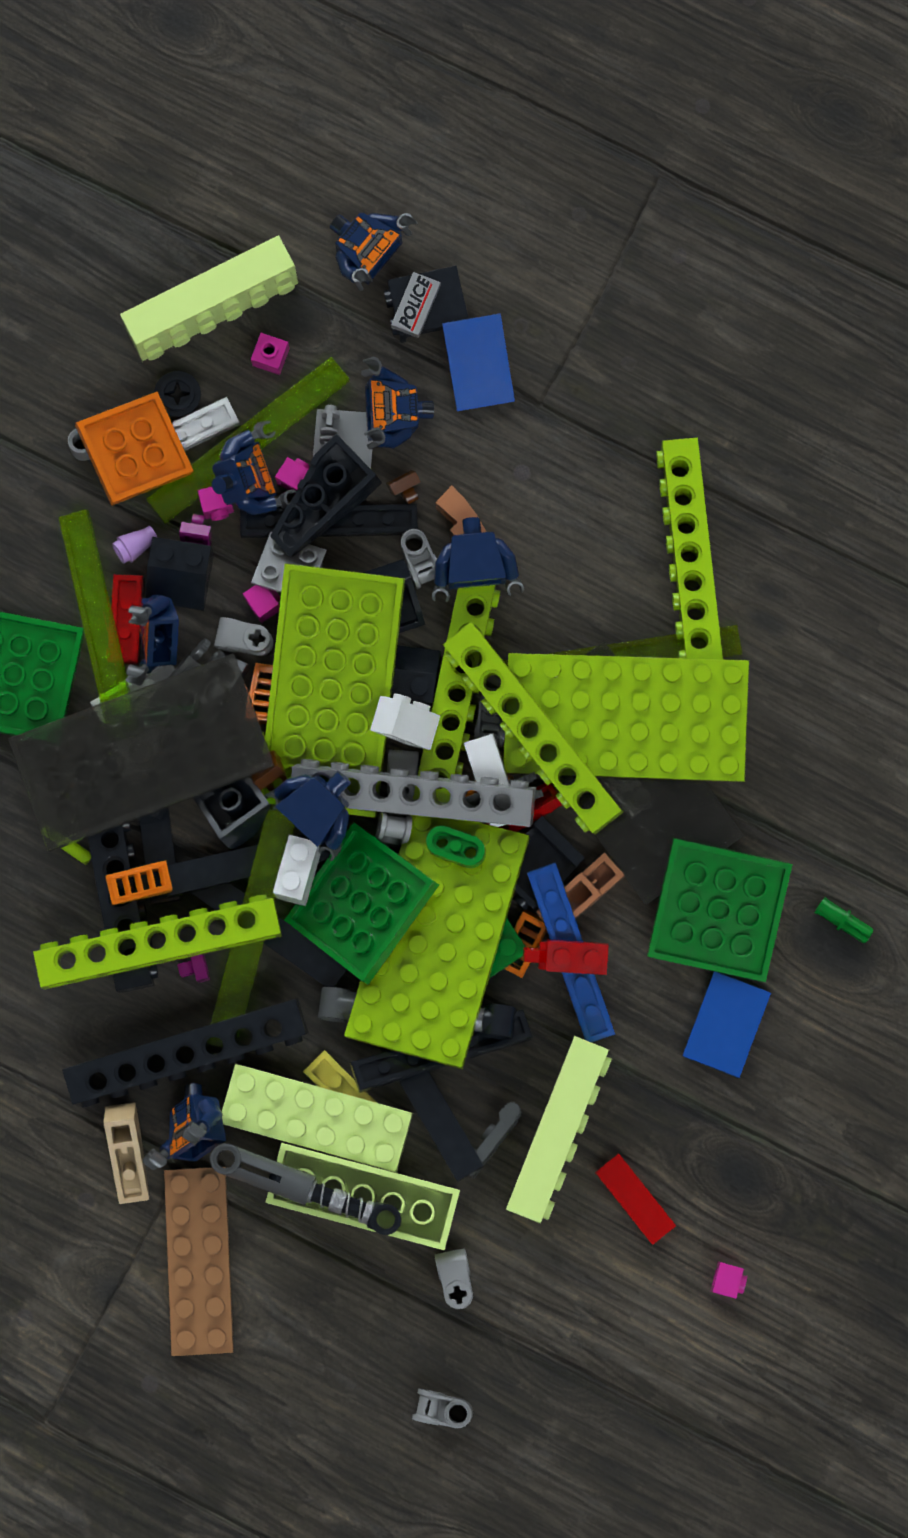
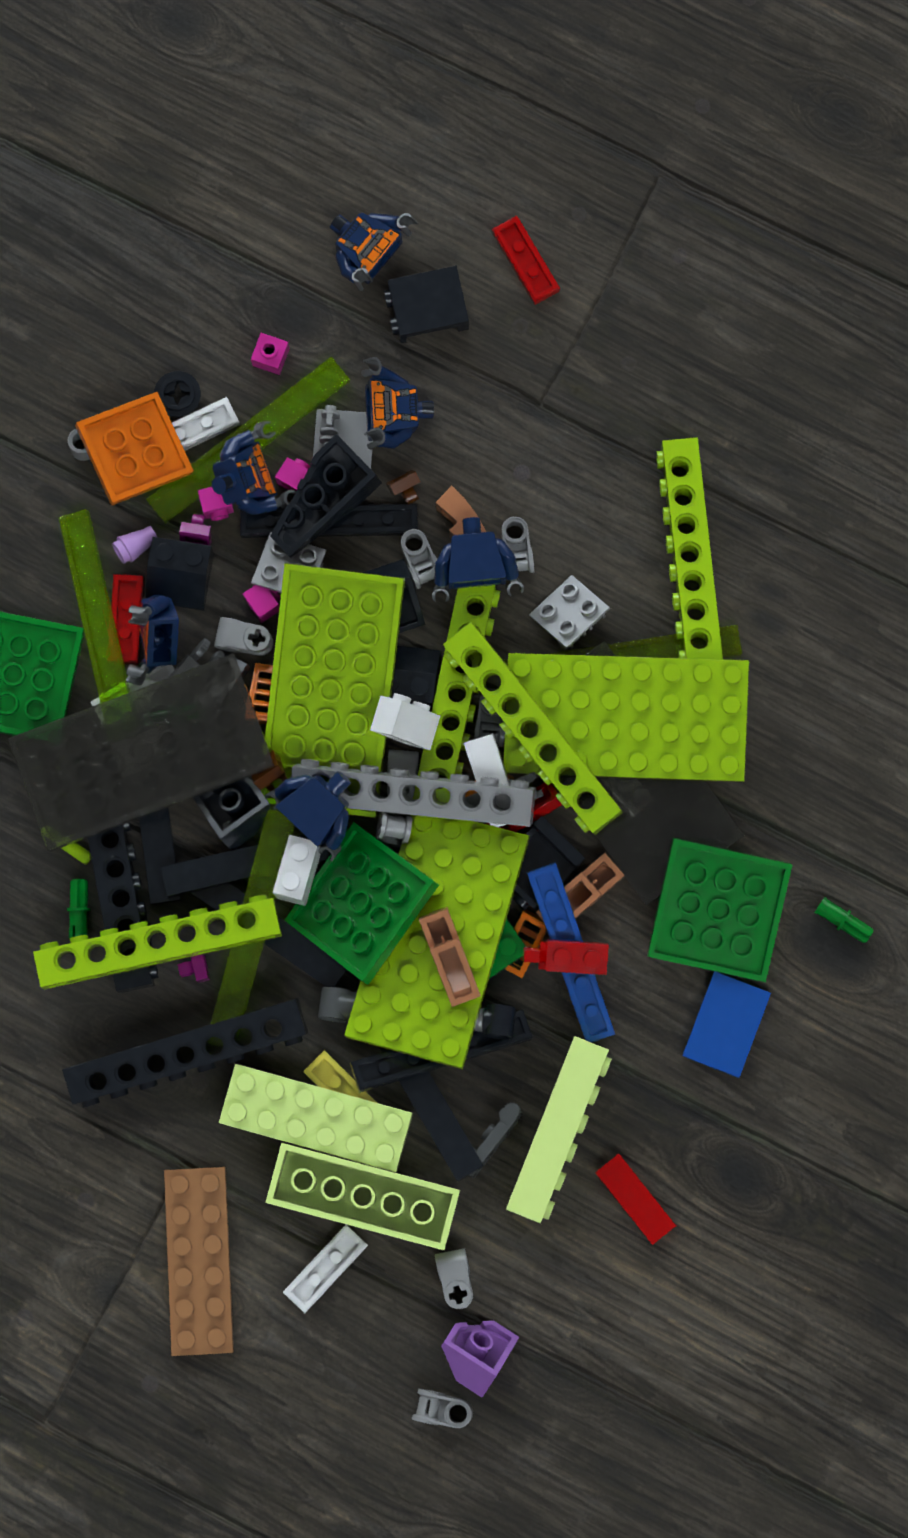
(78, 907): none -> green axle
(126, 1152): tan slope -> none
(161, 867): orange slope -> none
(193, 1131): dark blue torso -> none
(210, 299): yellowish green brick -> none
(302, 1187): piece -> none
(325, 1268): none -> white tile
(416, 304): light grey tile -> none
(449, 956): none -> nougat slope
(457, 846): green plate -> none
(478, 362): blue tile -> none
(478, 1353): none -> medium lavender slope
(519, 546): none -> light grey piece
(525, 260): none -> red tile
(569, 612): none -> light grey hinge
(728, 1280): dark pink plate -> none

